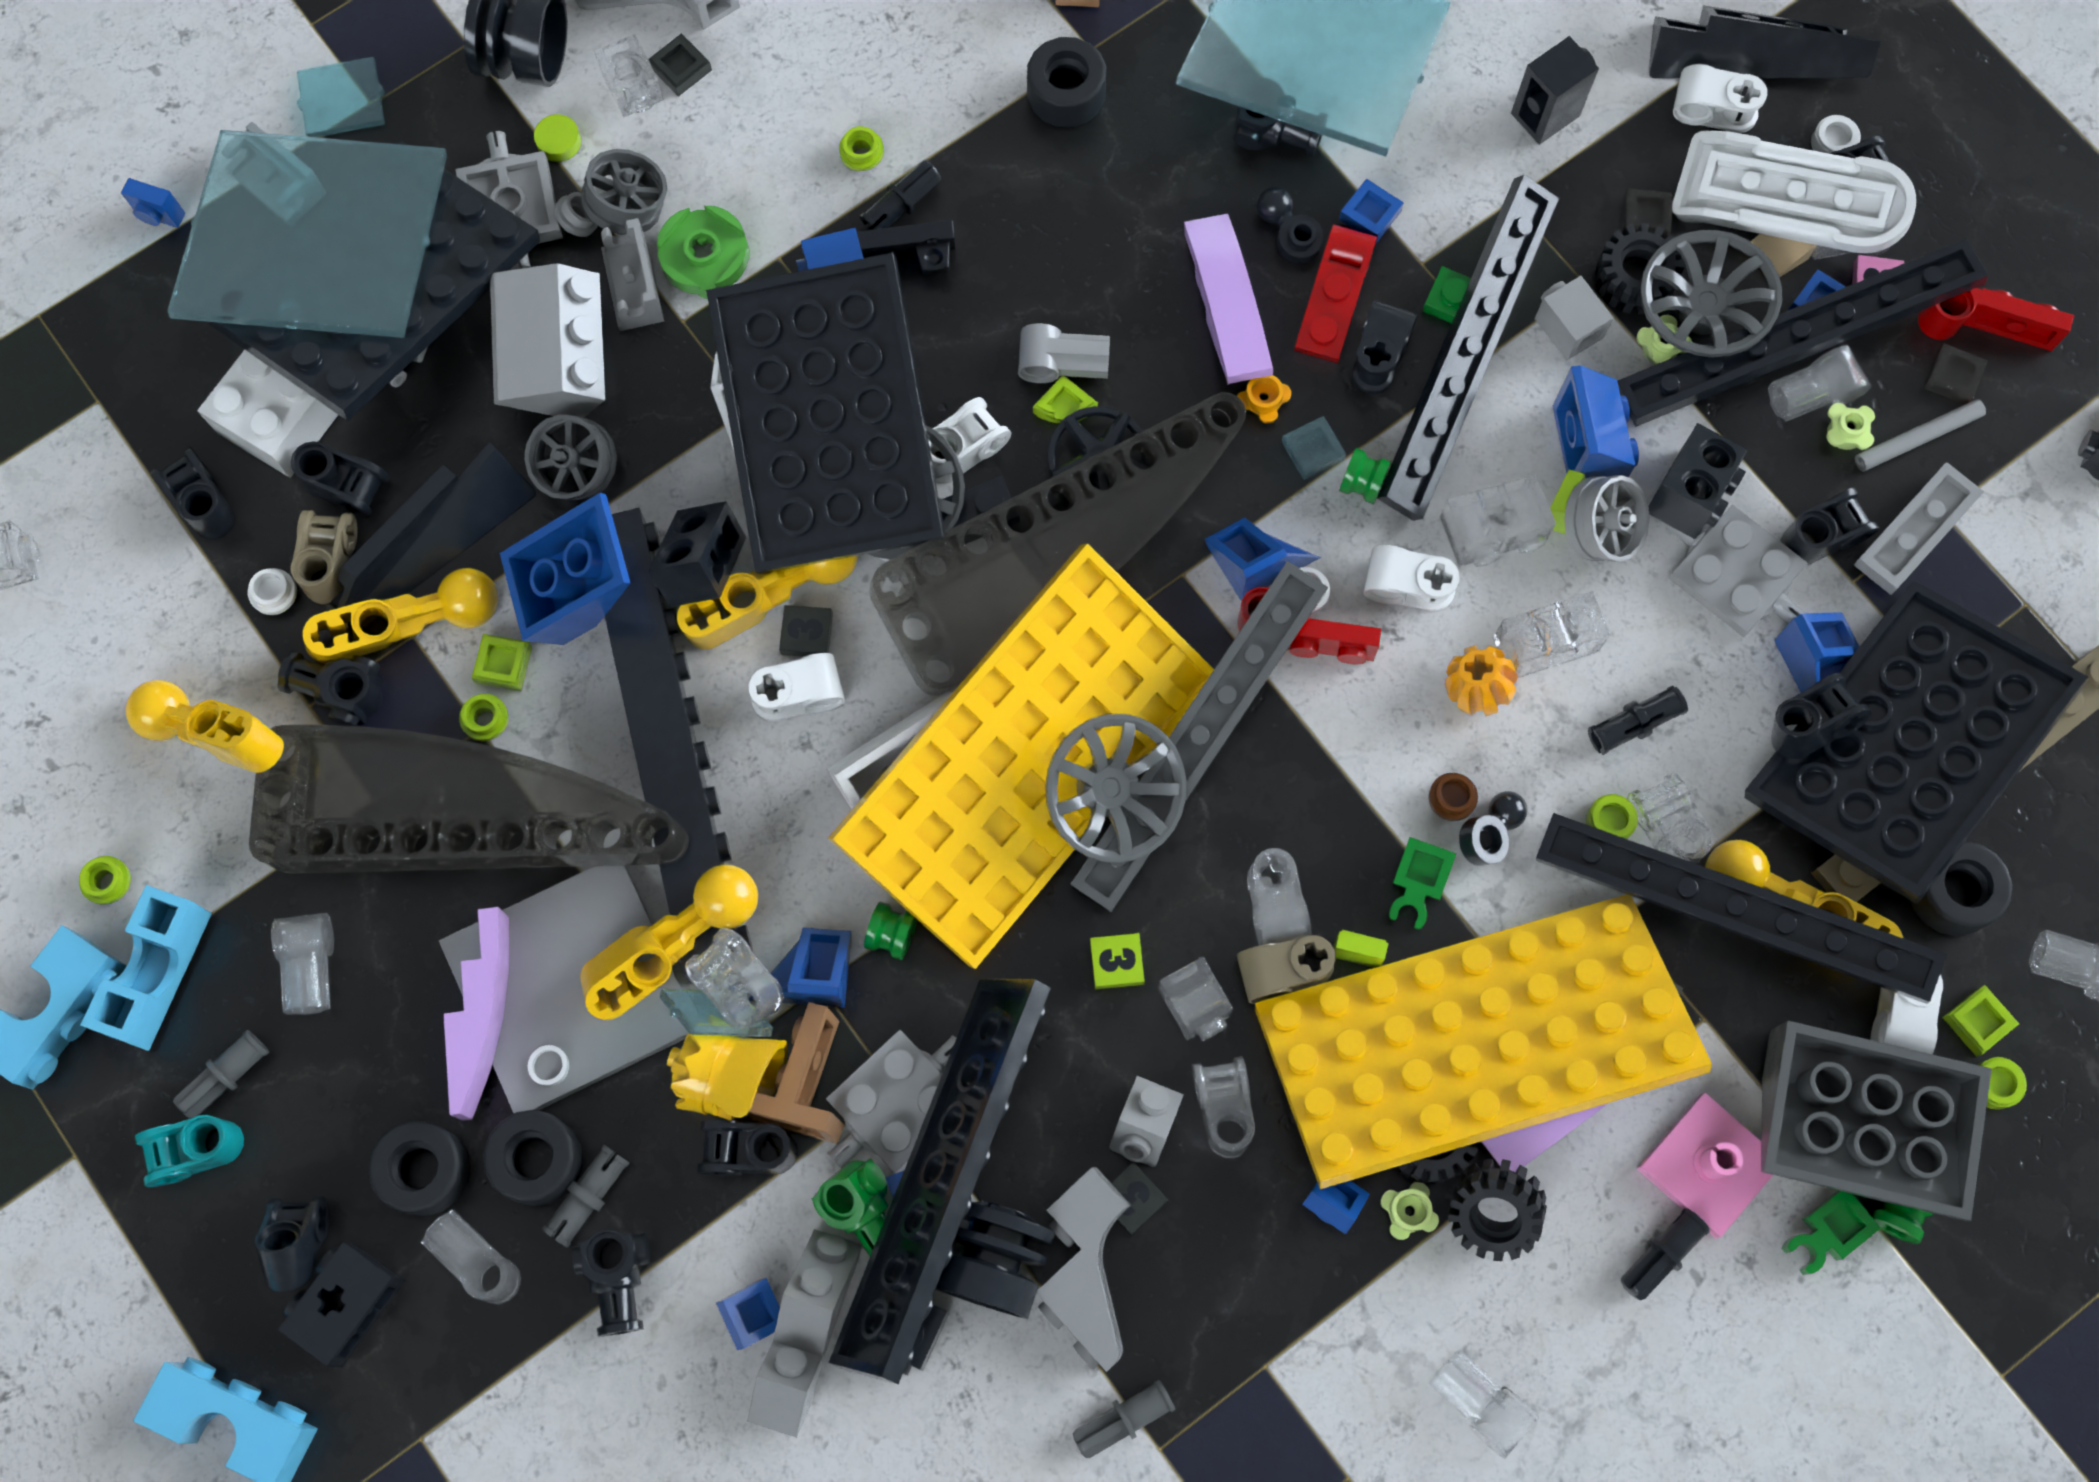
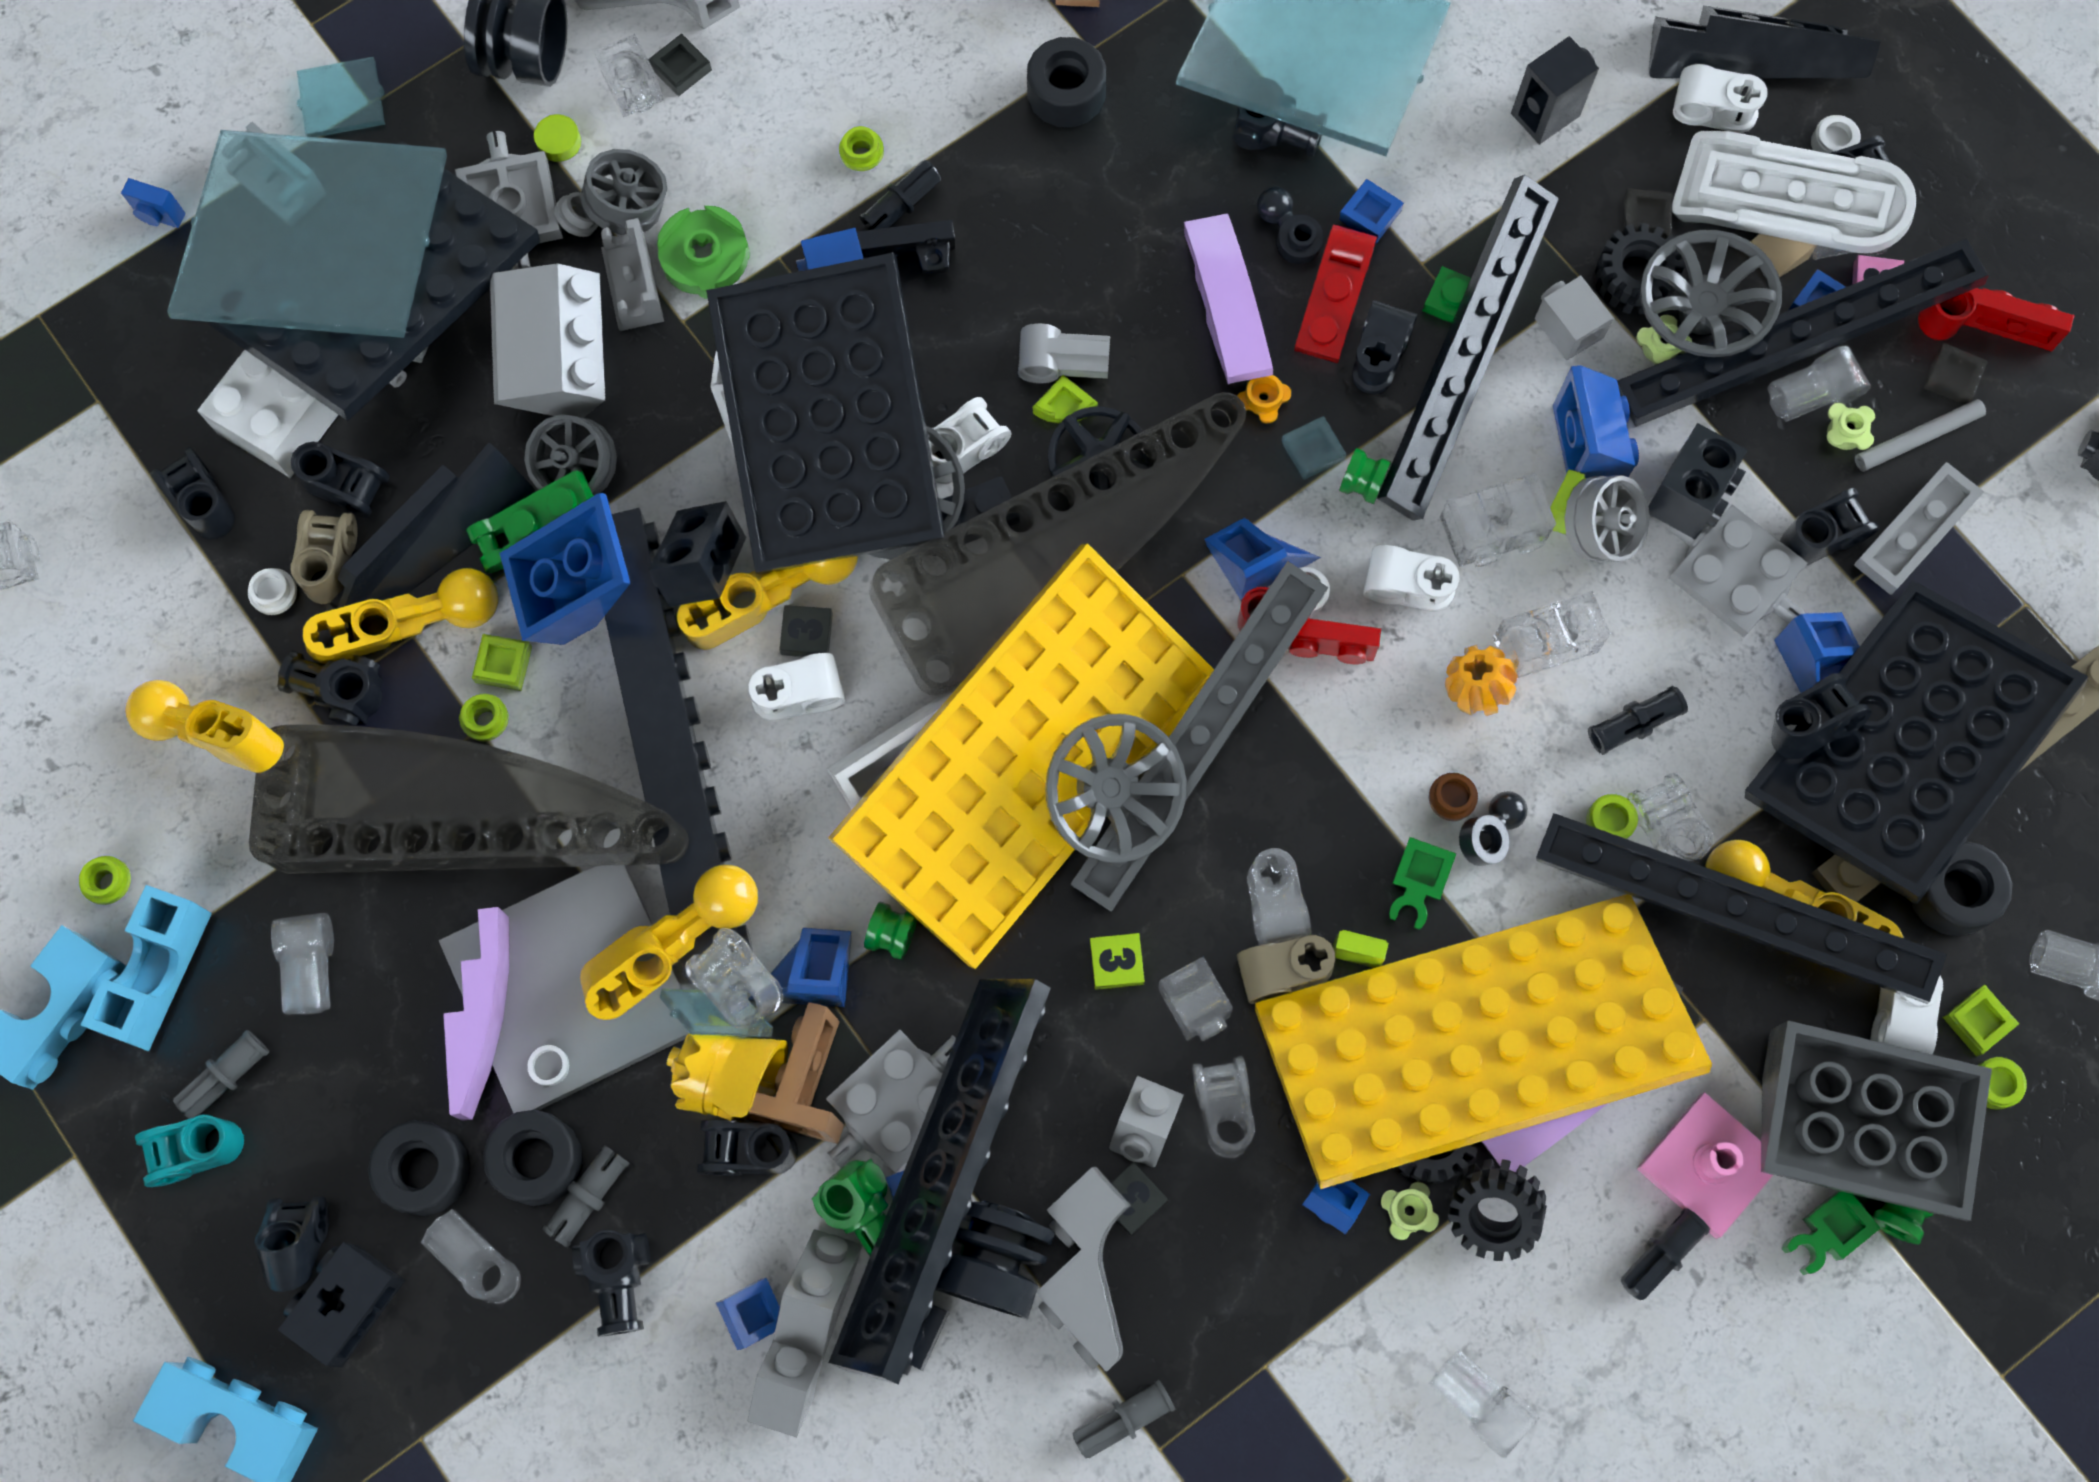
(527, 517): none -> green plate

